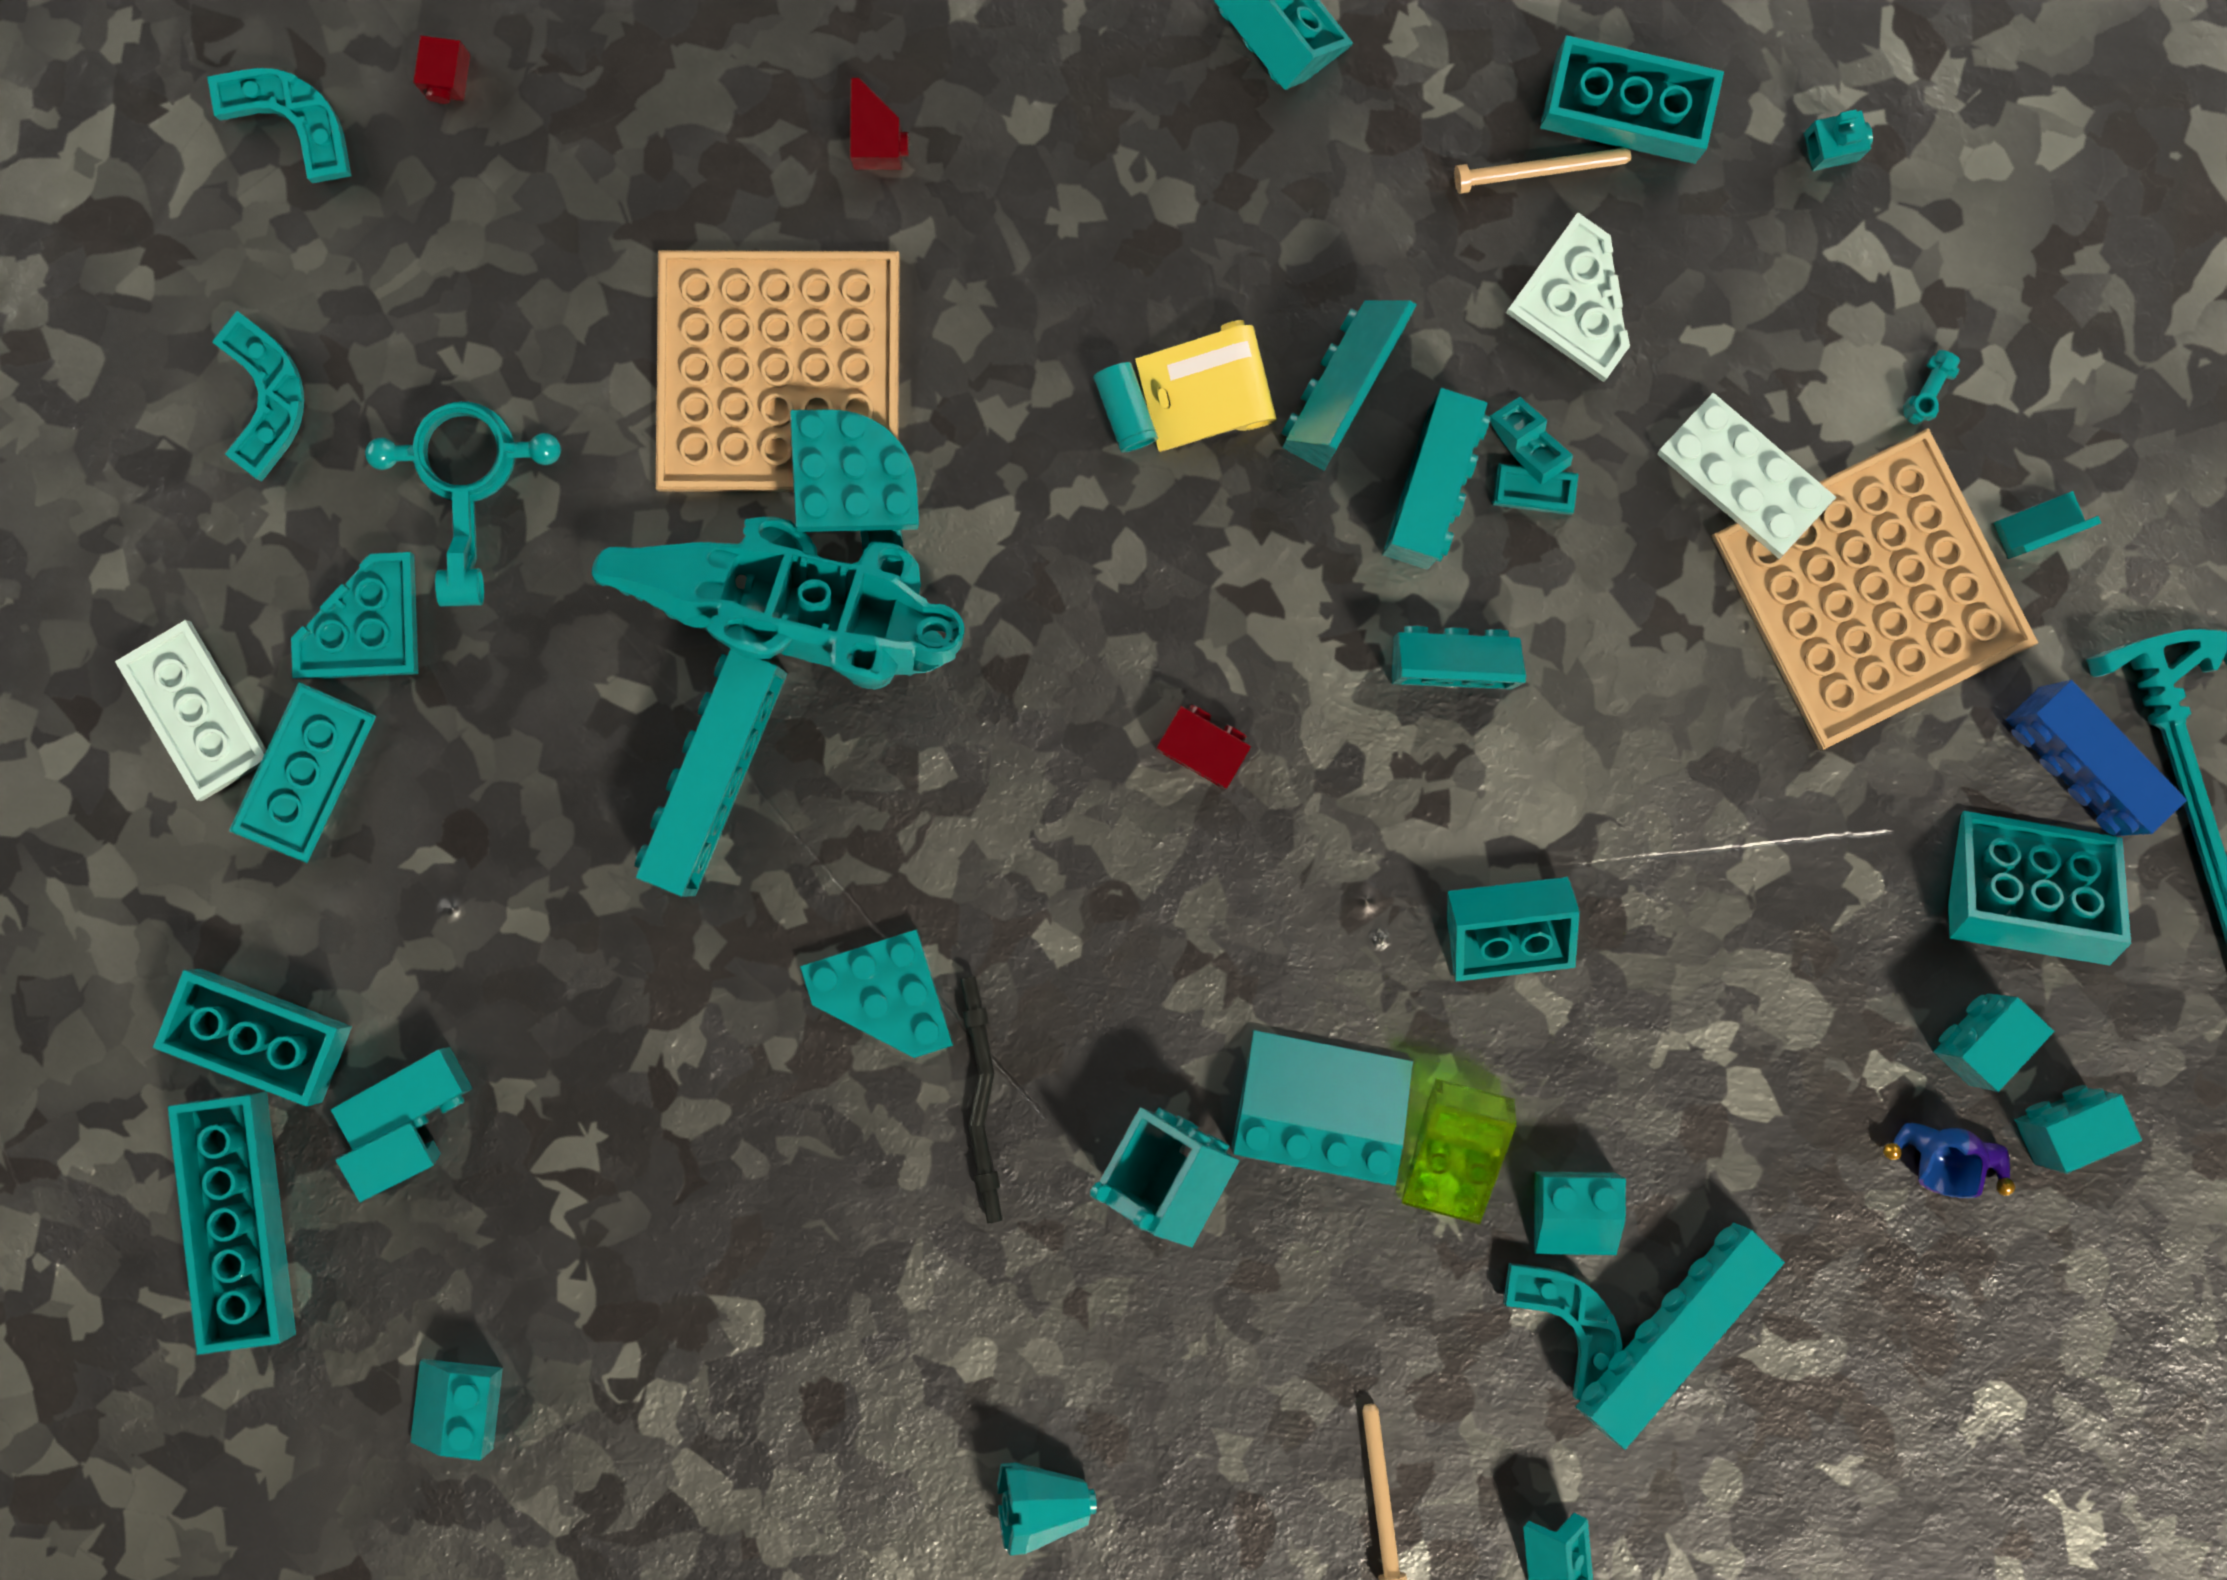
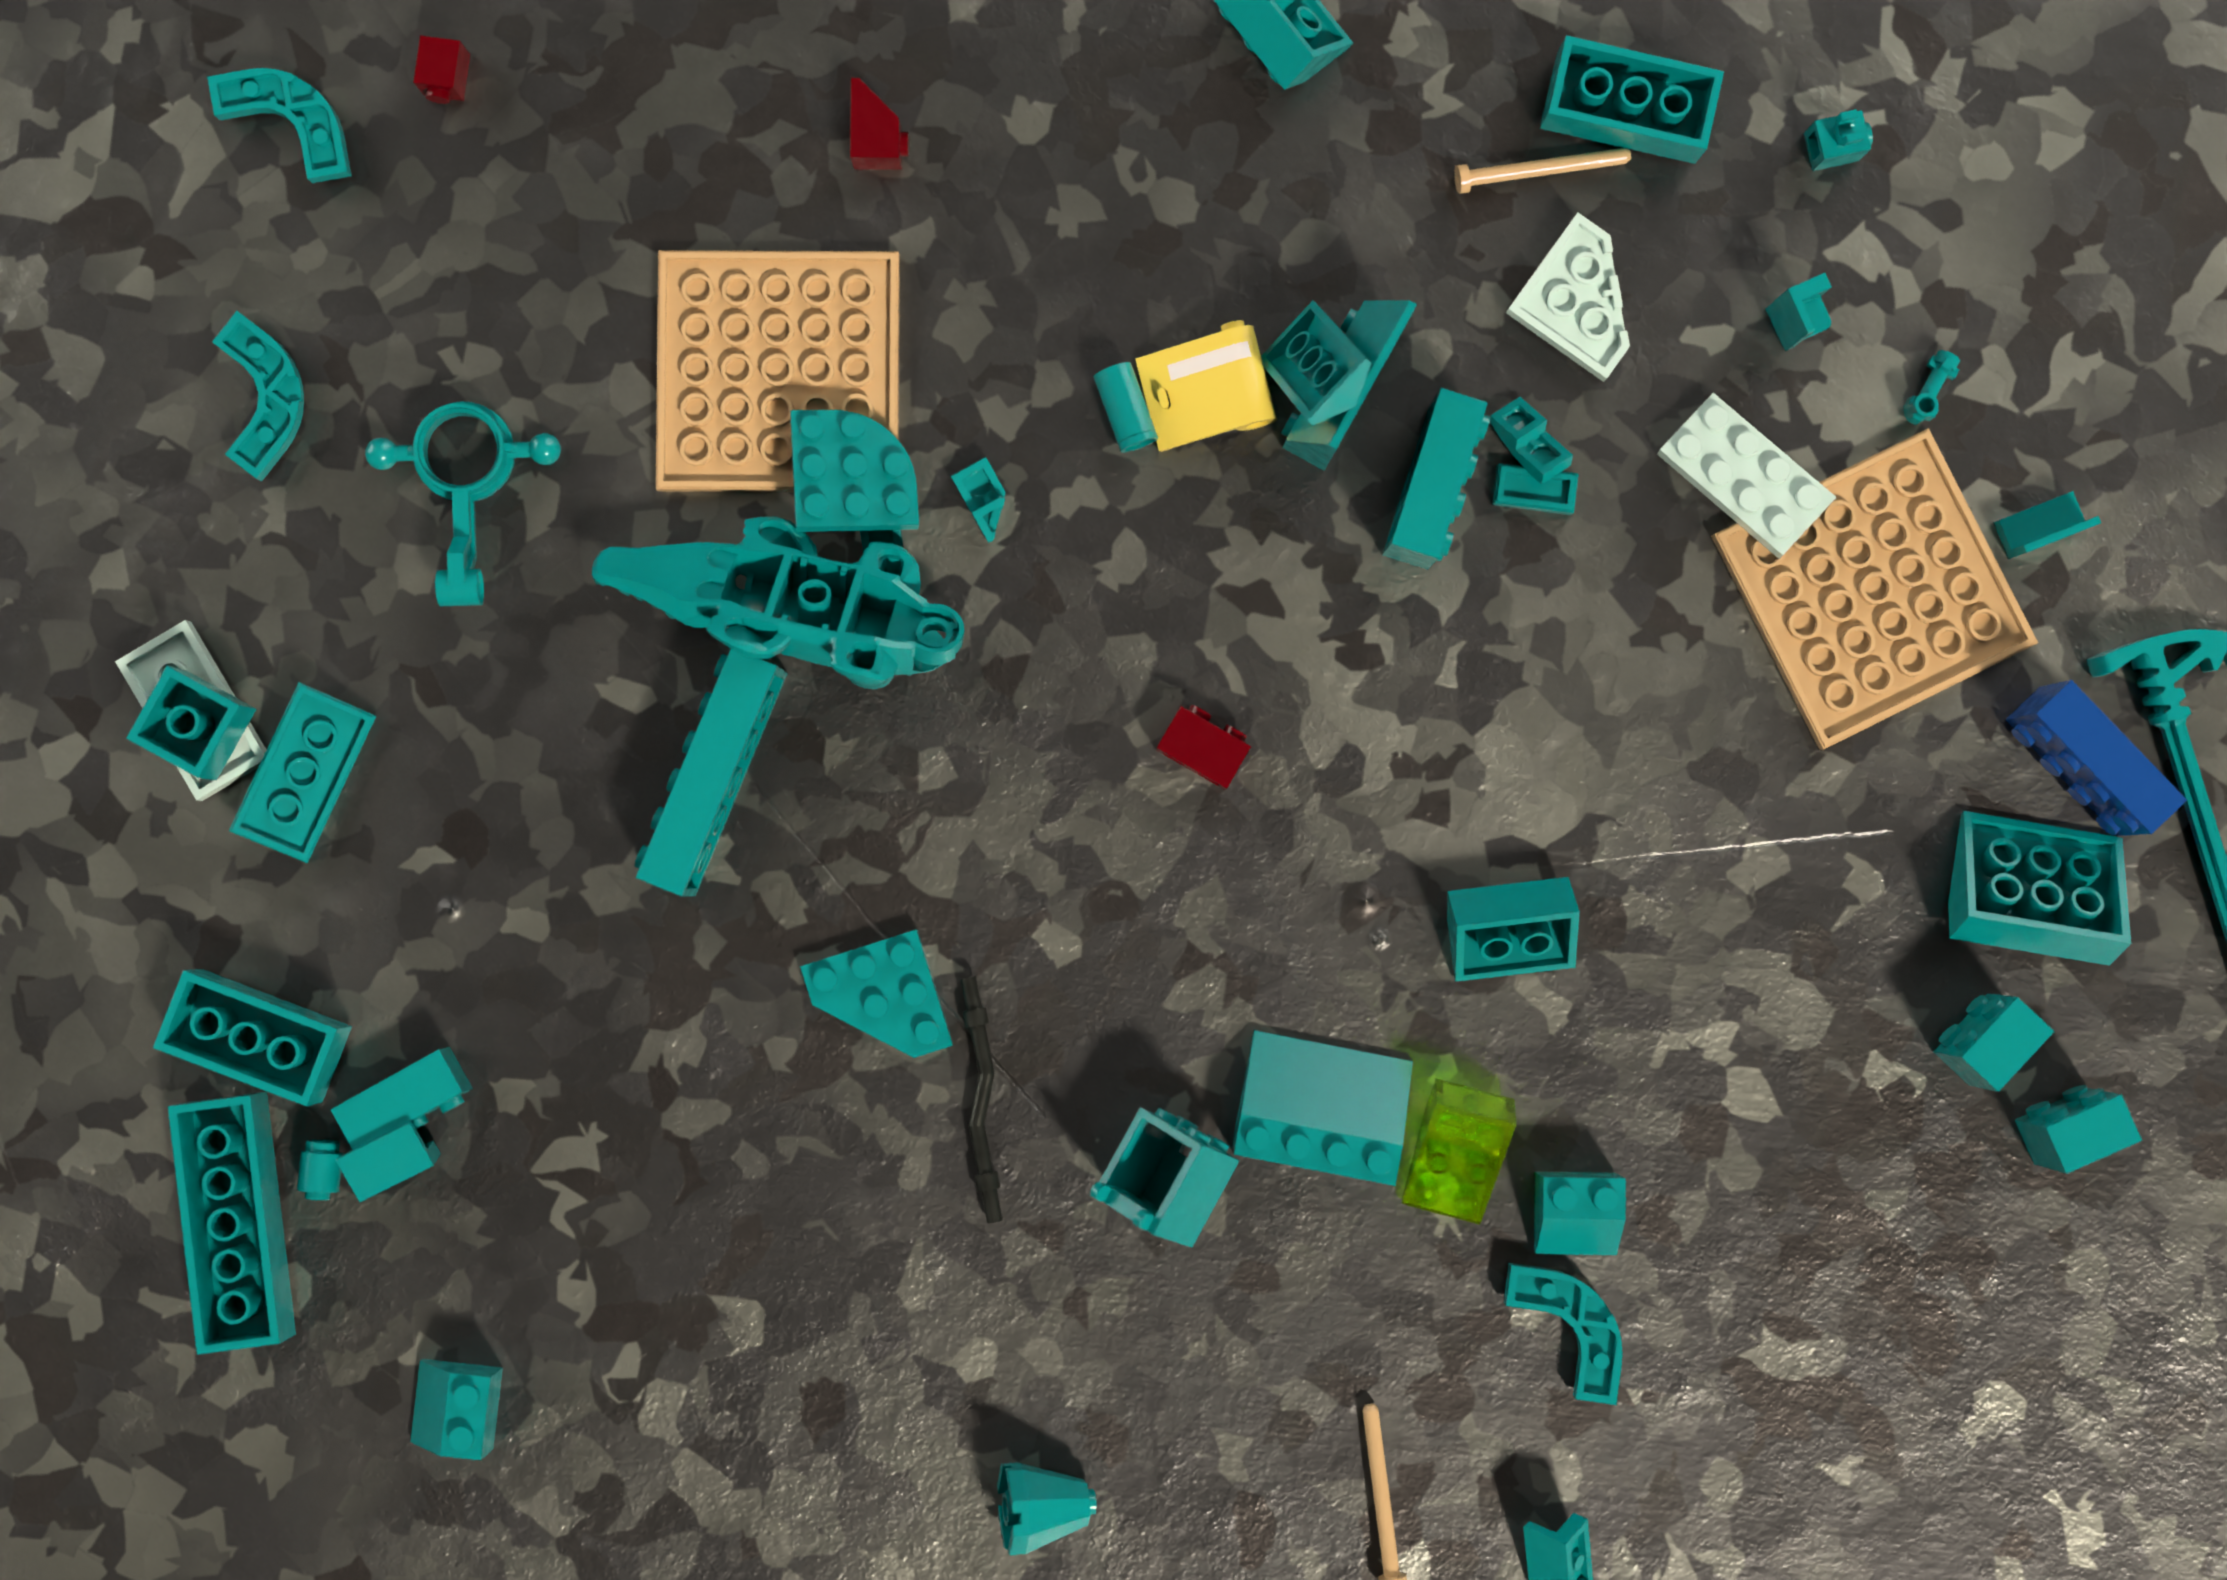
(191, 723): none -> teal brick
(318, 1169): none -> teal brick
(363, 625): teal plate -> none
(982, 495): none -> teal slope
(1317, 365): none -> teal slope
(1457, 659): teal slope -> none
(1679, 1334): teal brick -> none
(1800, 311): none -> teal panel
(1953, 1160): blue piece -> none

